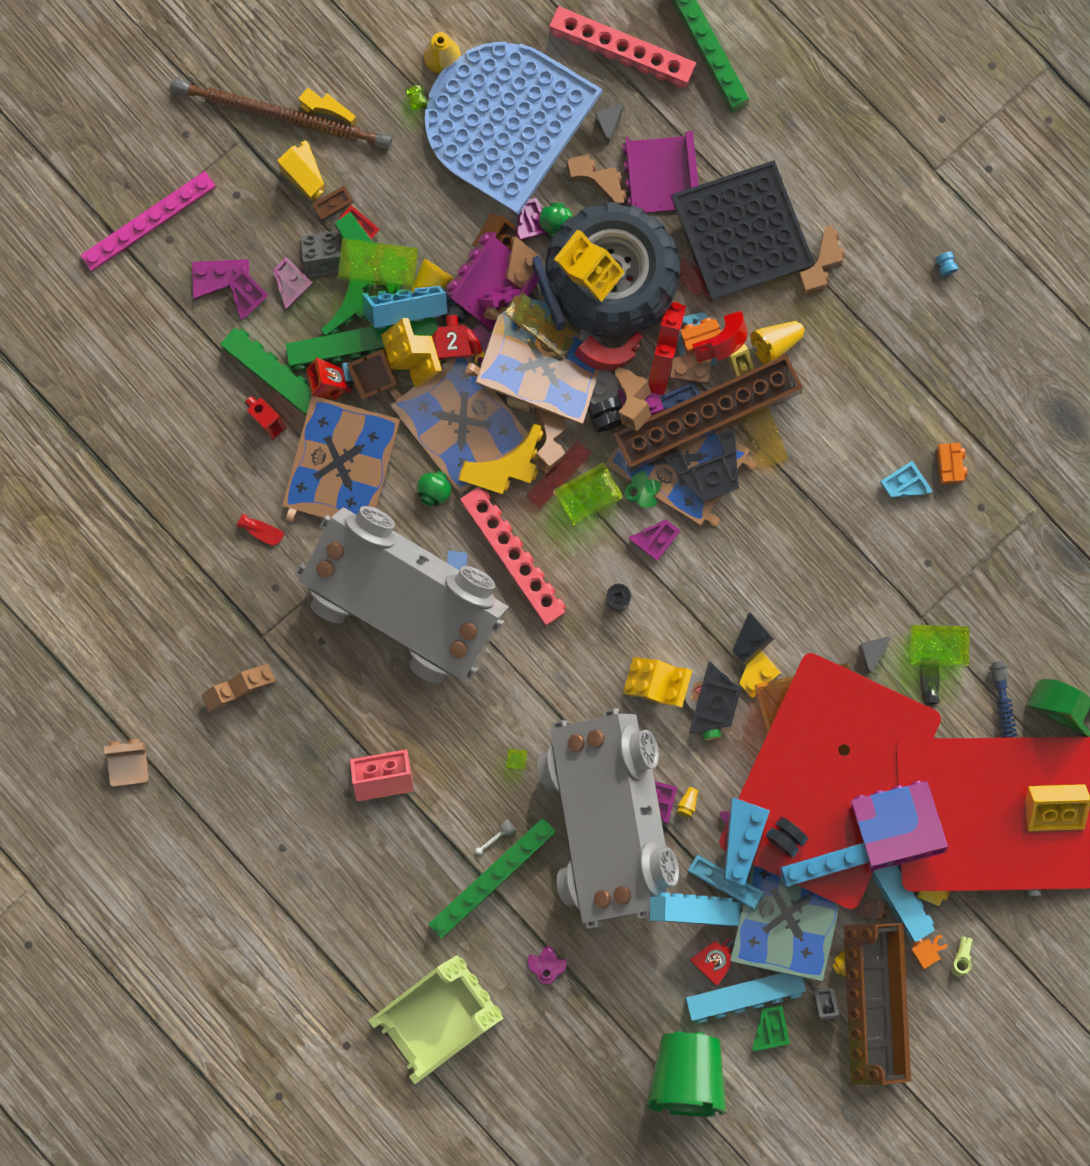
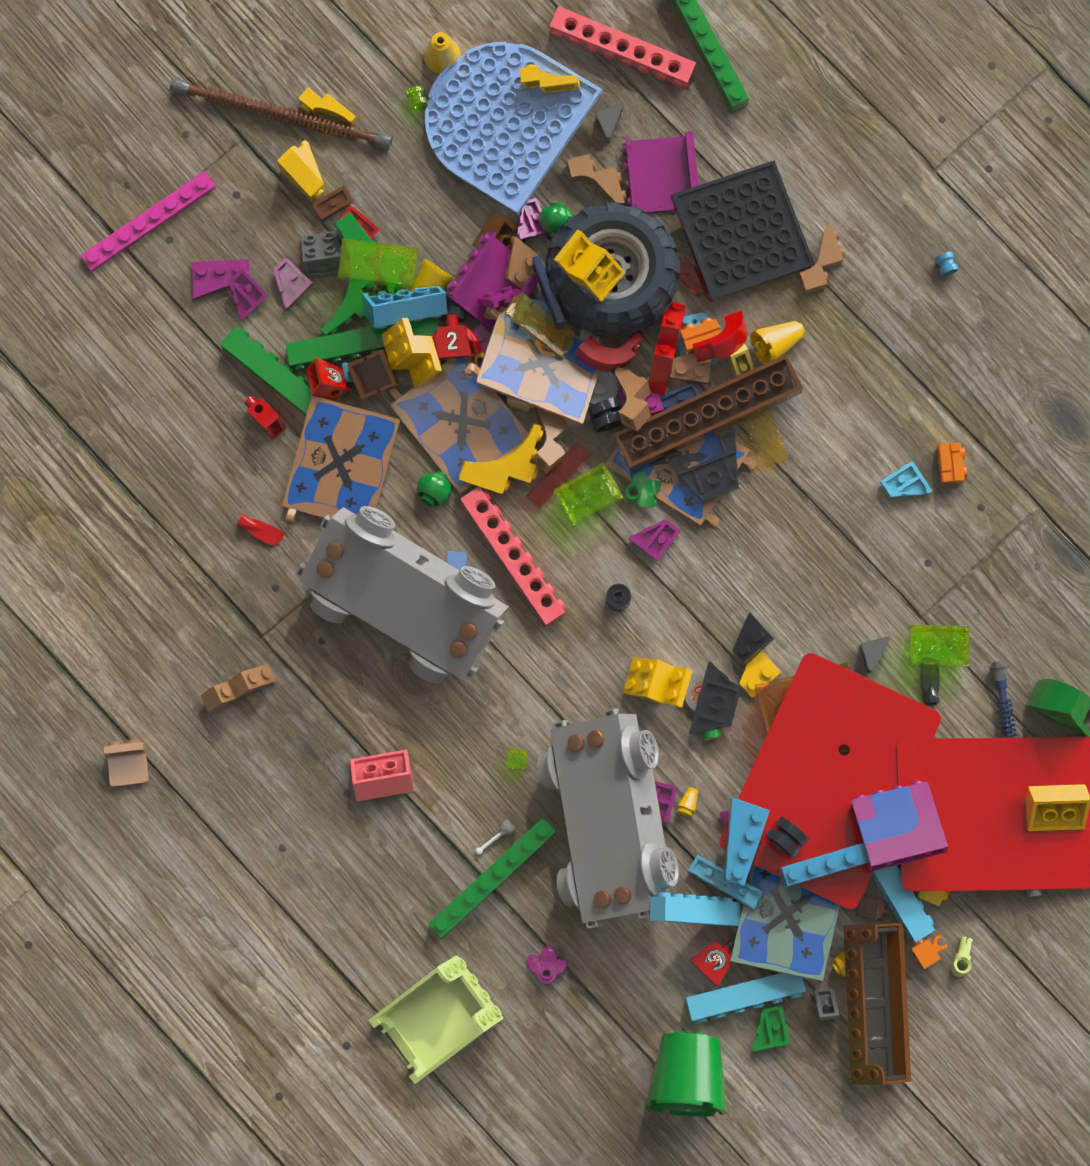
(533, 77): none -> yellow slope

